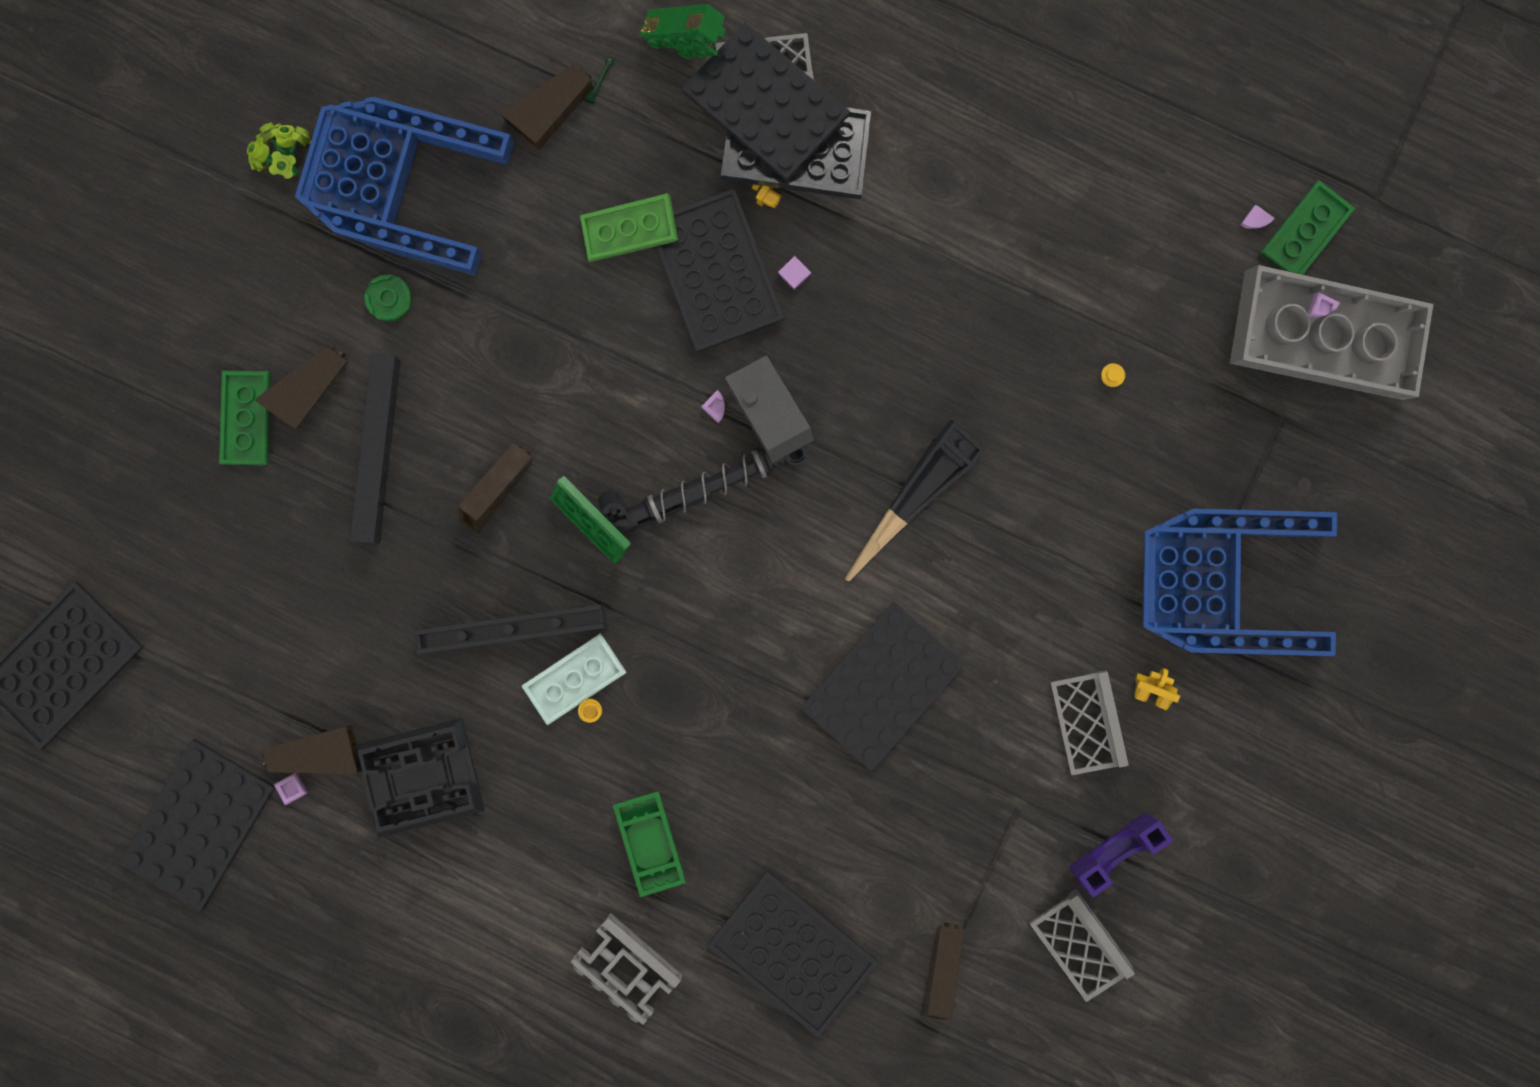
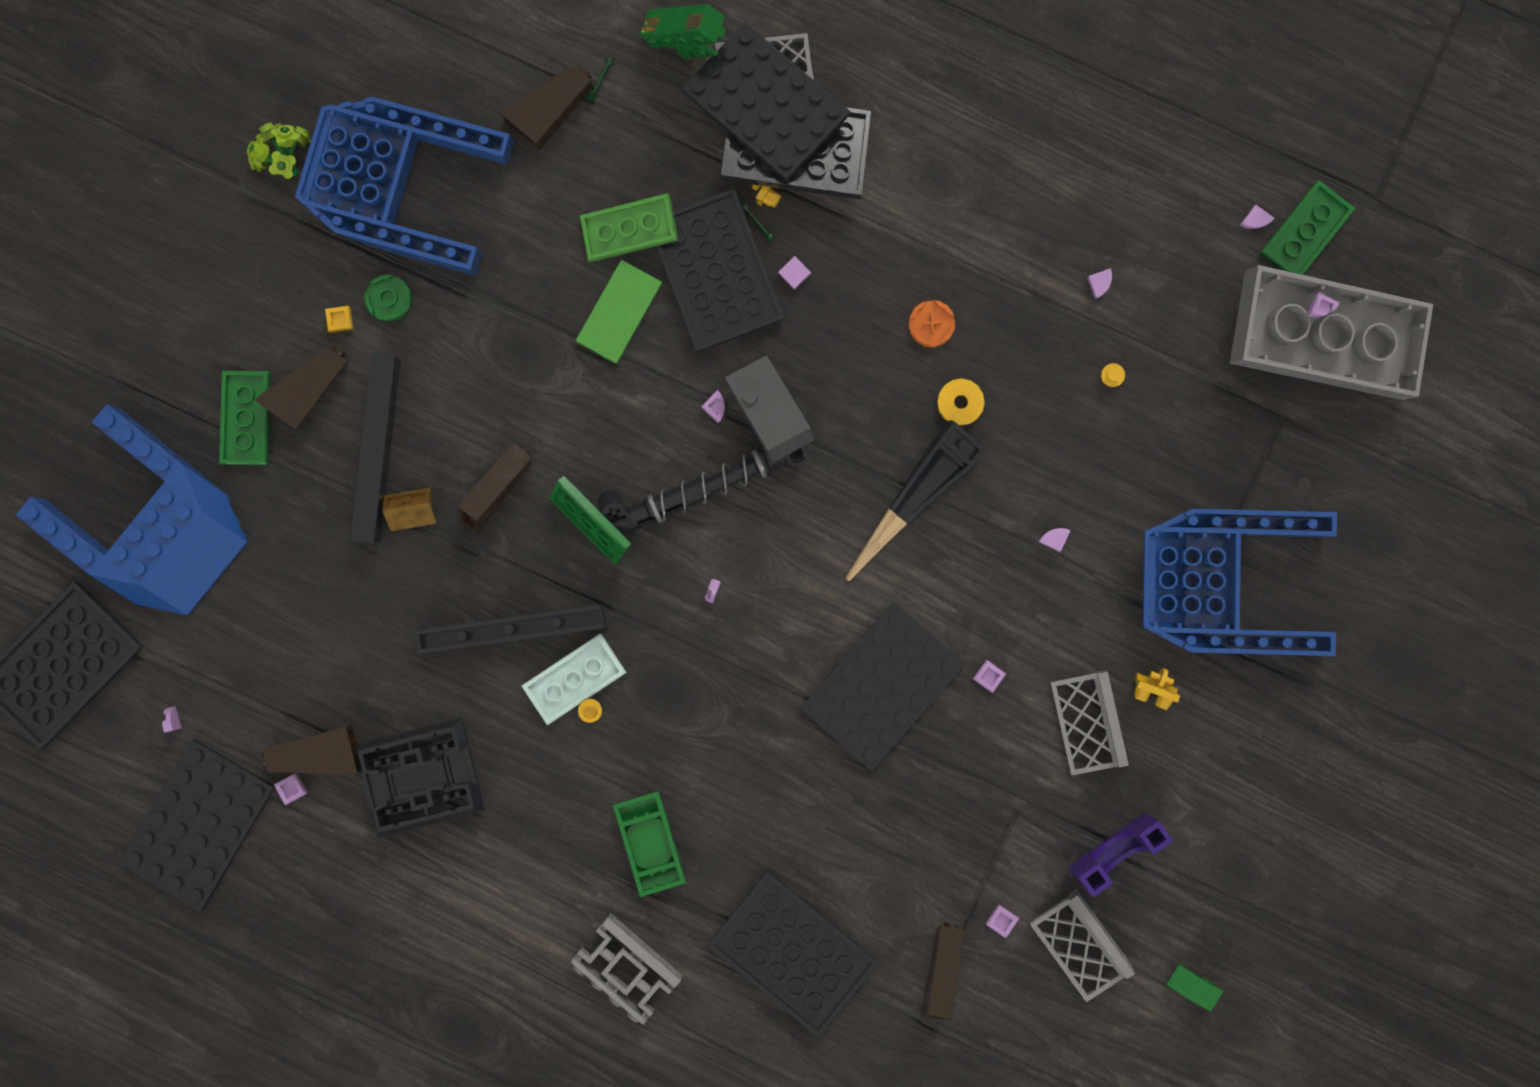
(172, 720): none -> lavender tile
(173, 544): none -> blue wedge
(339, 319): none -> yellow tile
(409, 509): none -> pearl gold panel
(619, 312): none -> bright green tile
(712, 590): none -> lavender tile
(769, 236): none -> dark green hinge
(931, 323): none -> orange tile
(970, 392): none -> yellow tile
(989, 676): none -> lavender tile
(1002, 920): none -> lavender tile
(1055, 538): none -> lavender tile
(1100, 282): none -> lavender tile
(1195, 988): none -> green slope

